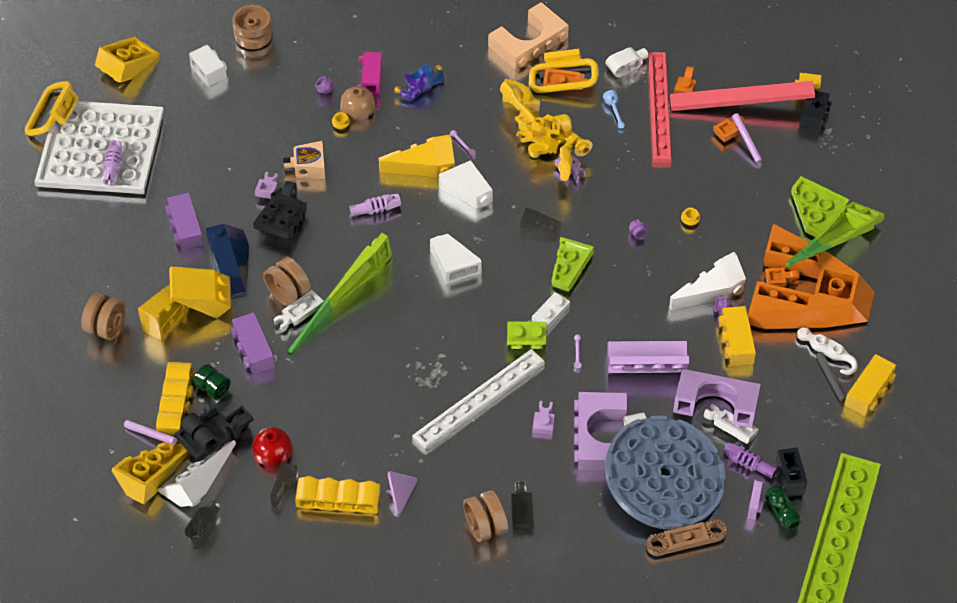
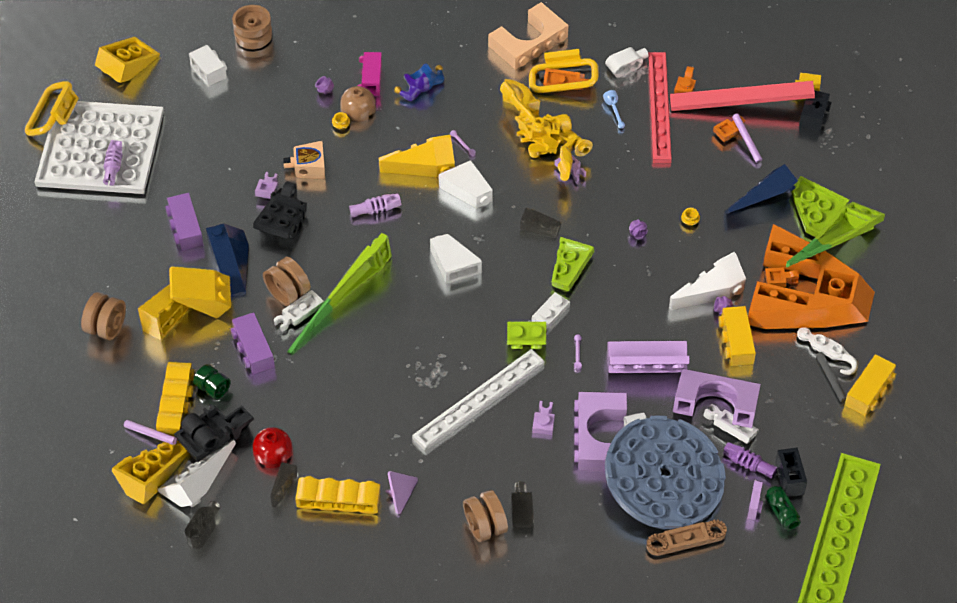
(774, 184): none -> dark blue wedge

